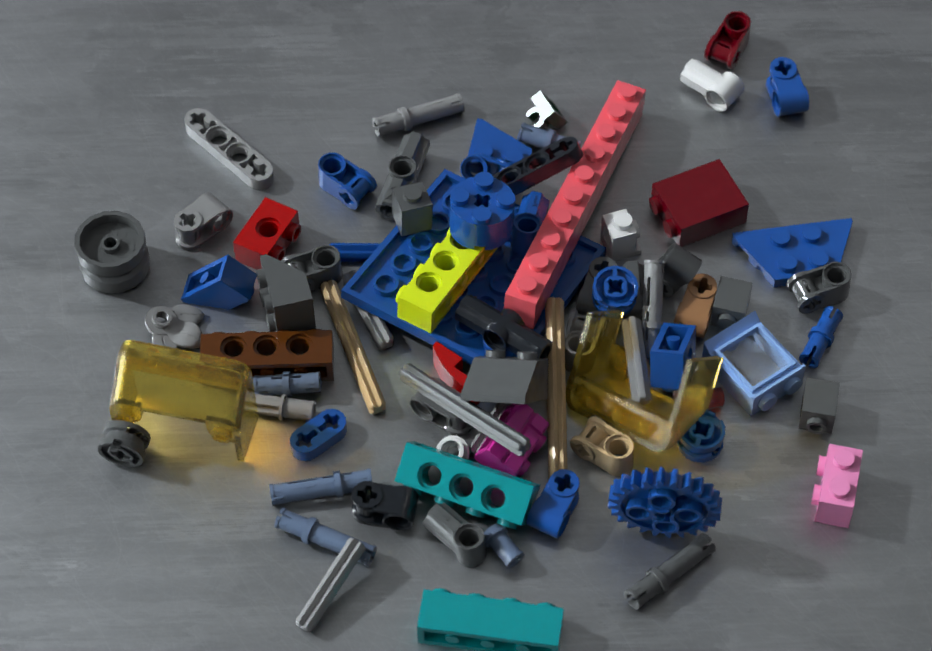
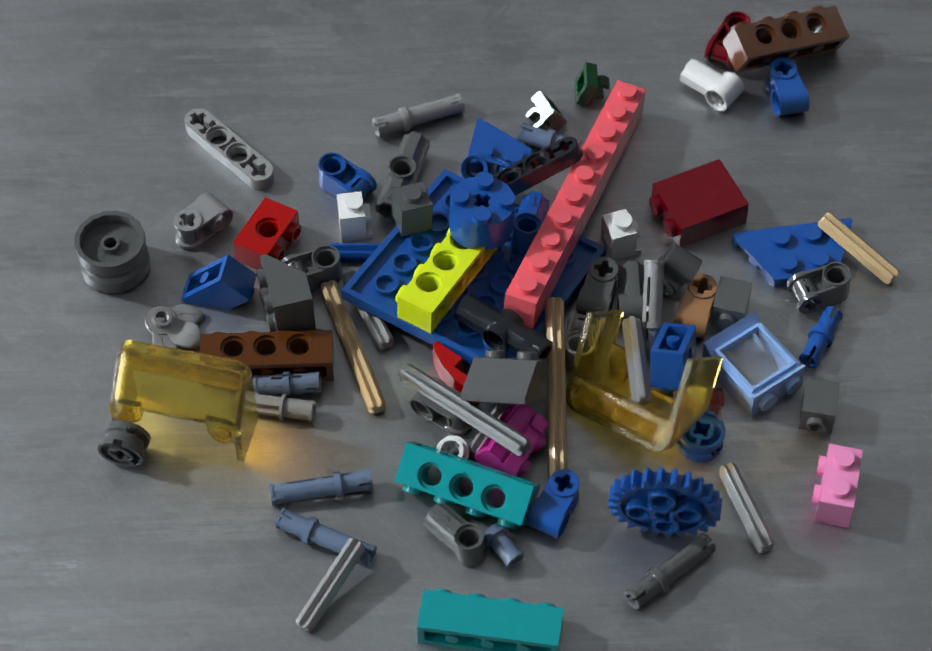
(317, 433): blue beam -> none
(354, 217): none -> white brick
(387, 505): black piece -> none
(590, 84): none -> dark green tile
(600, 444): tan piece -> none
(615, 289): blue wheel -> none
(746, 507): none -> light grey axle
(788, 36): none -> reddish brown brick
(858, 248): none -> tan axle

